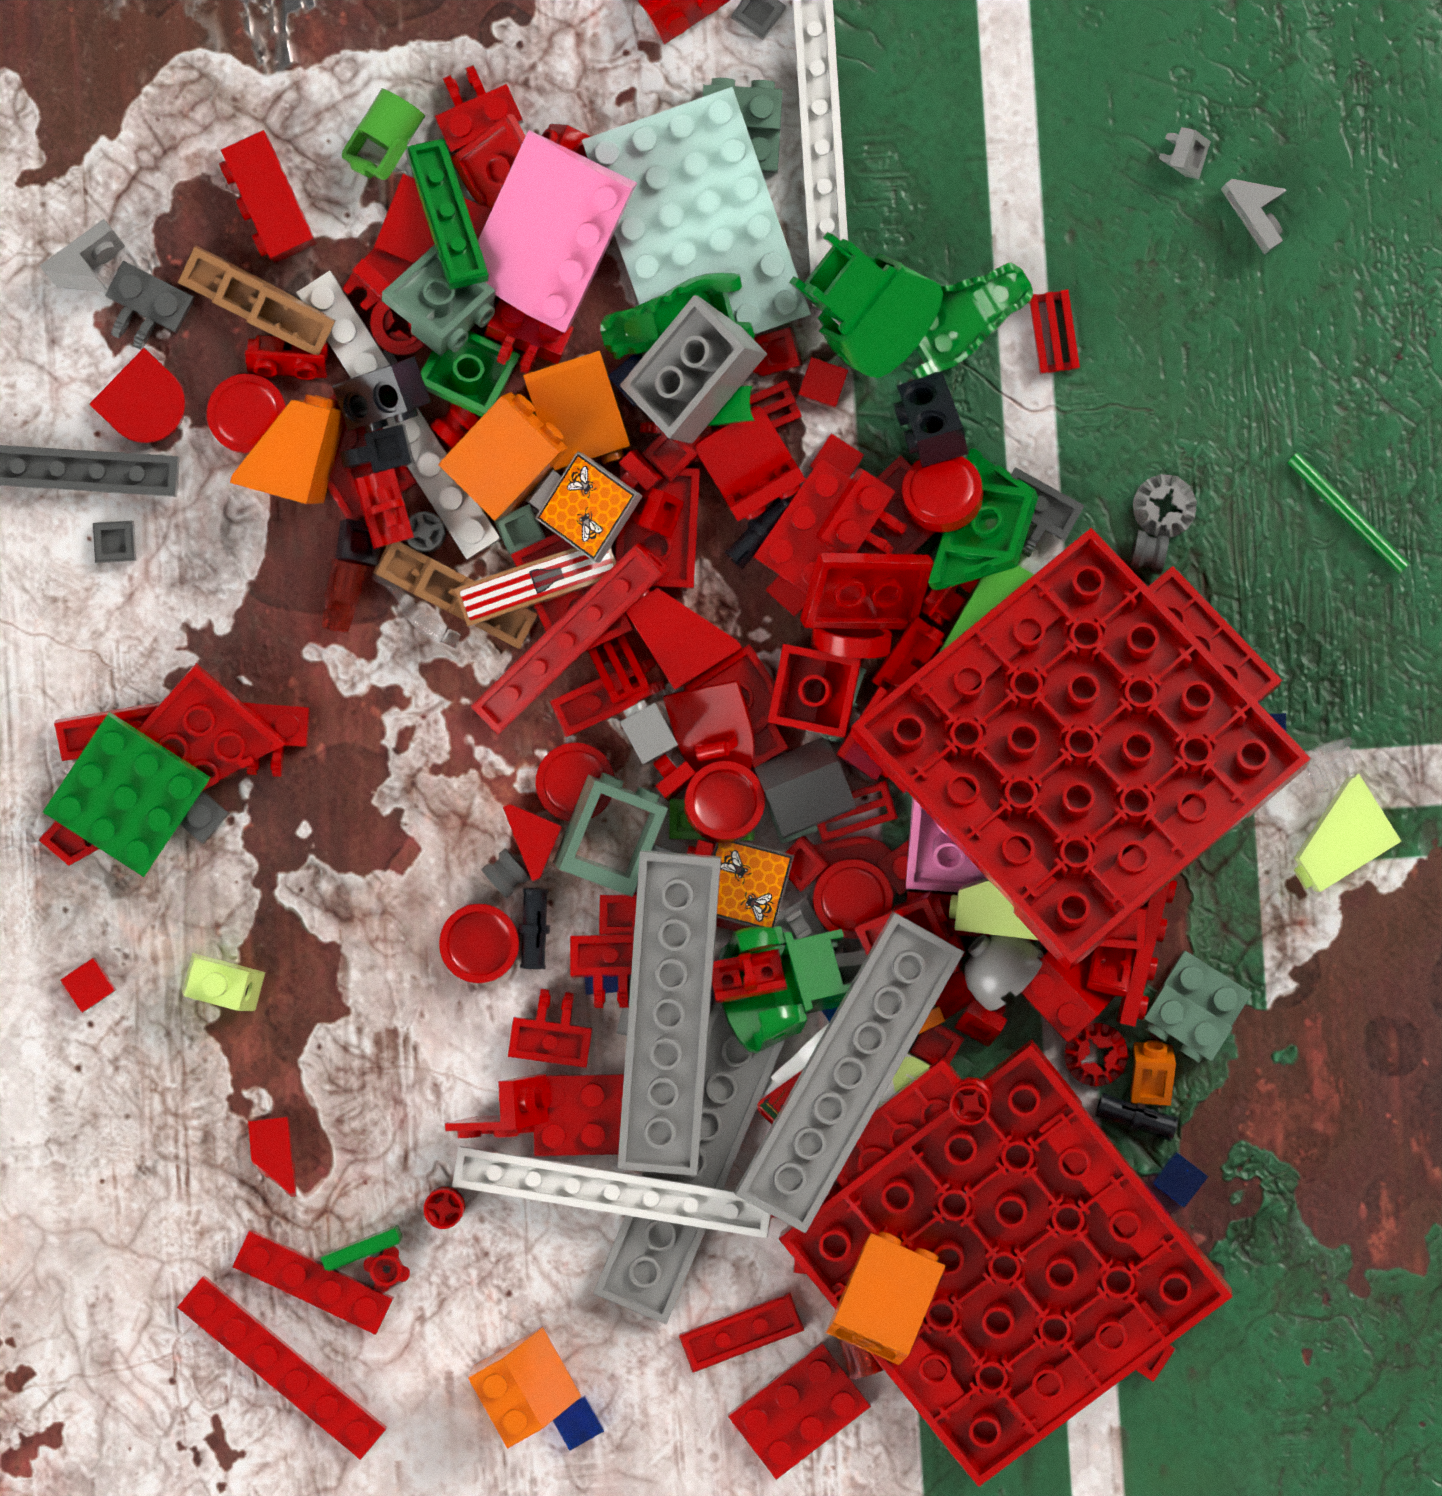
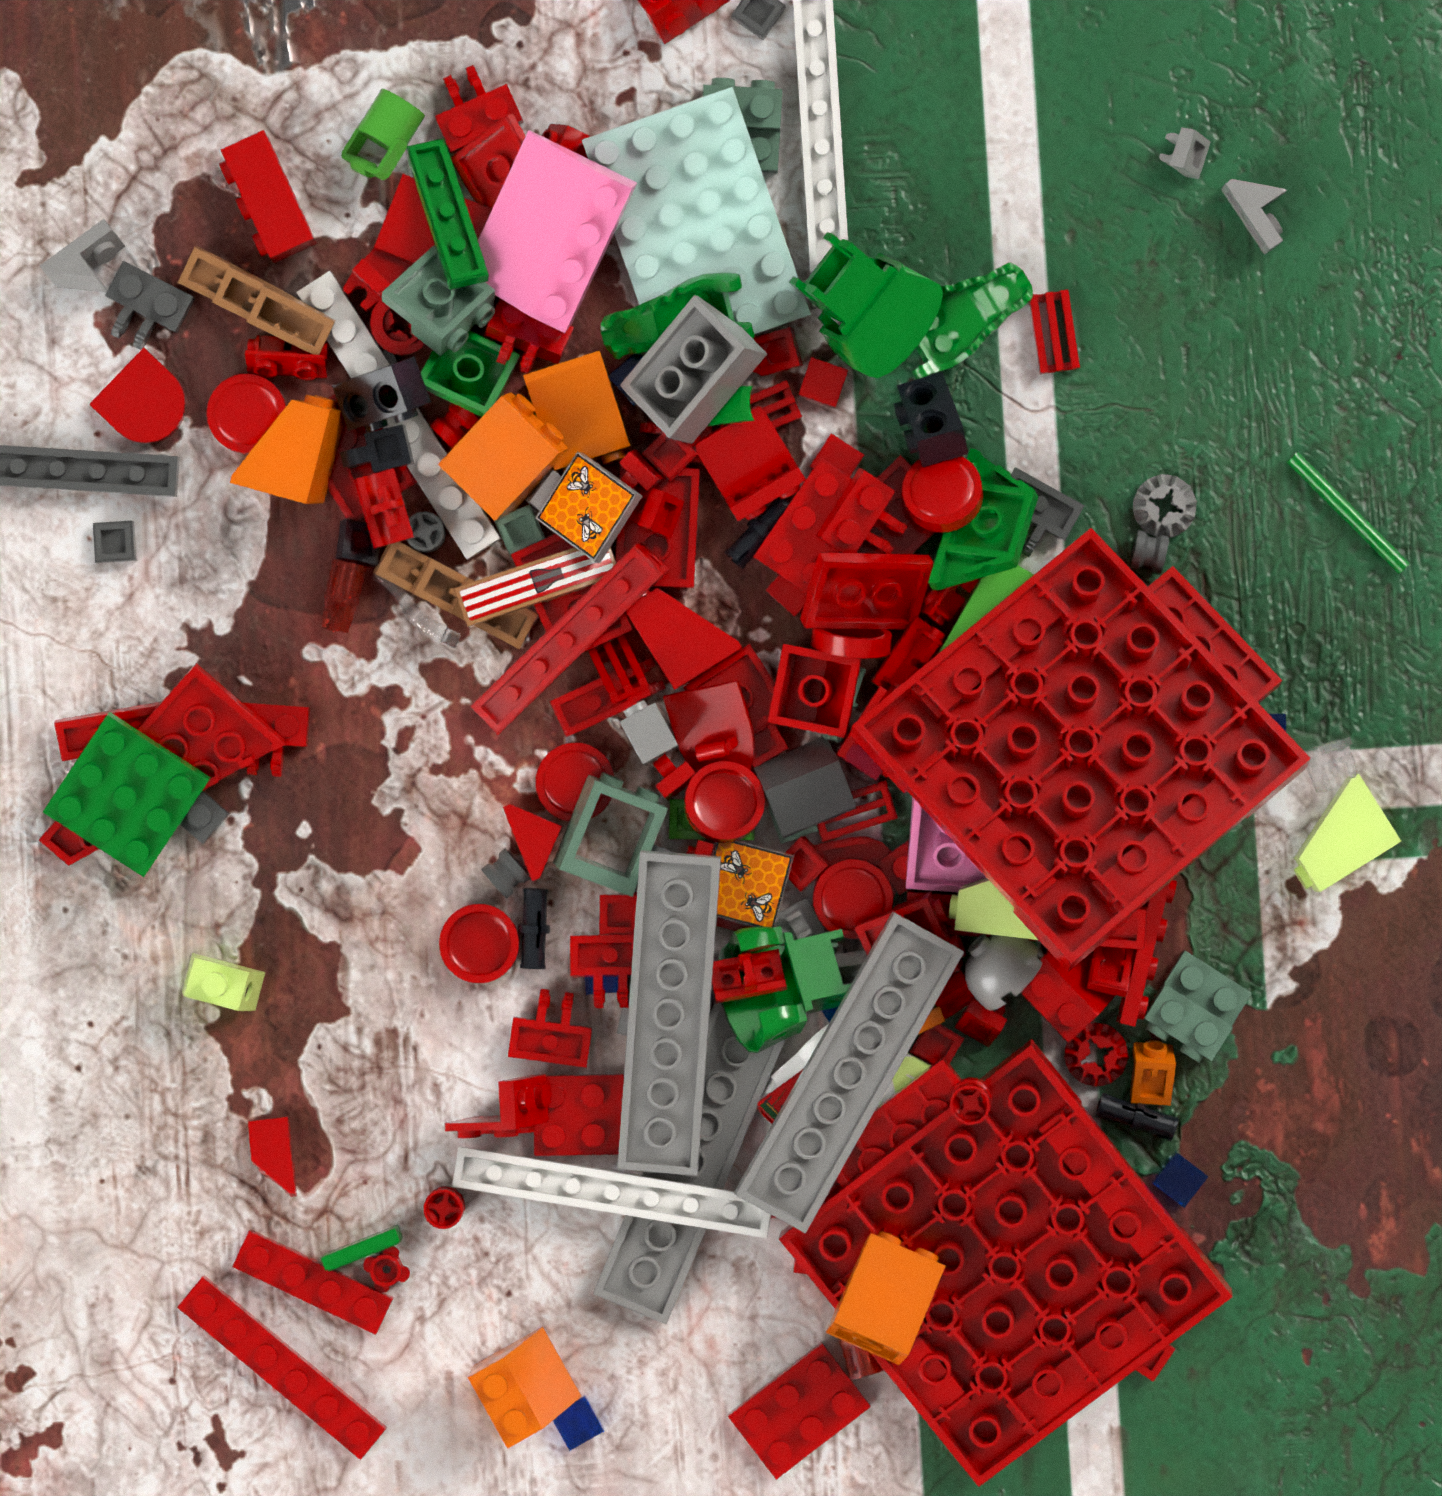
(88, 985): red tile -> none
(741, 1332): red tile -> none

